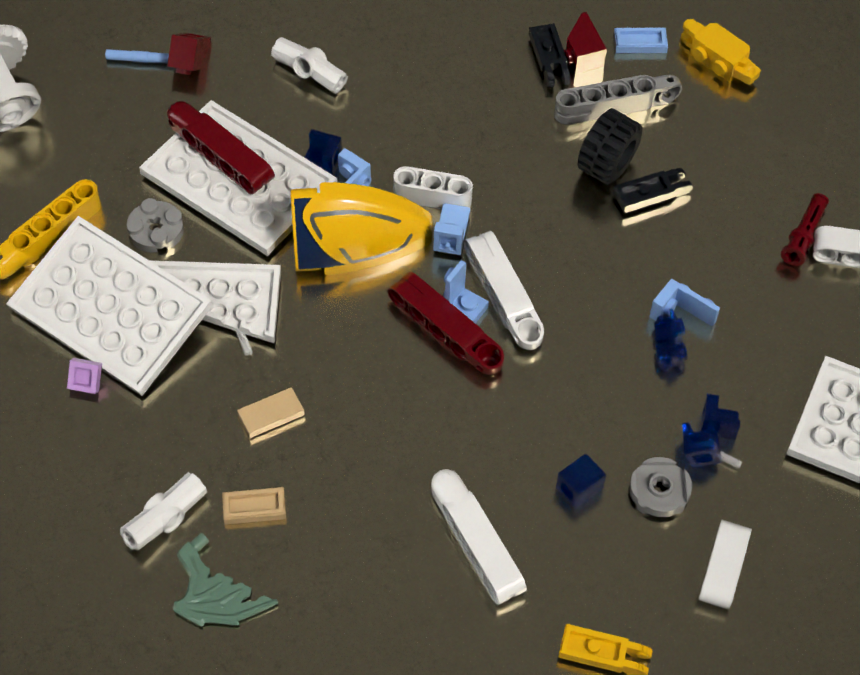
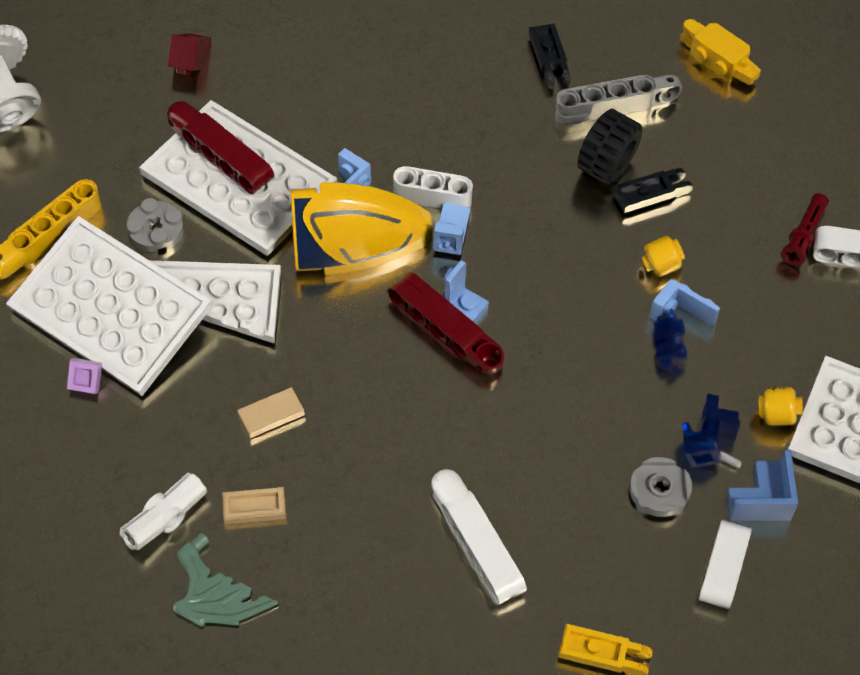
(137, 56): light blue piece -> none
(244, 344): white leg -> none
(309, 64): white piece -> none
(324, 150): clear blue panel -> none
(504, 290): white piece -> none
(580, 480): clear blue panel -> none
(584, 46): dark red slope -> none
(640, 40): light blue tile -> none
(663, 256): none -> yellow head
(772, 498): none -> medium blue panel
(780, 406): none -> yellow head

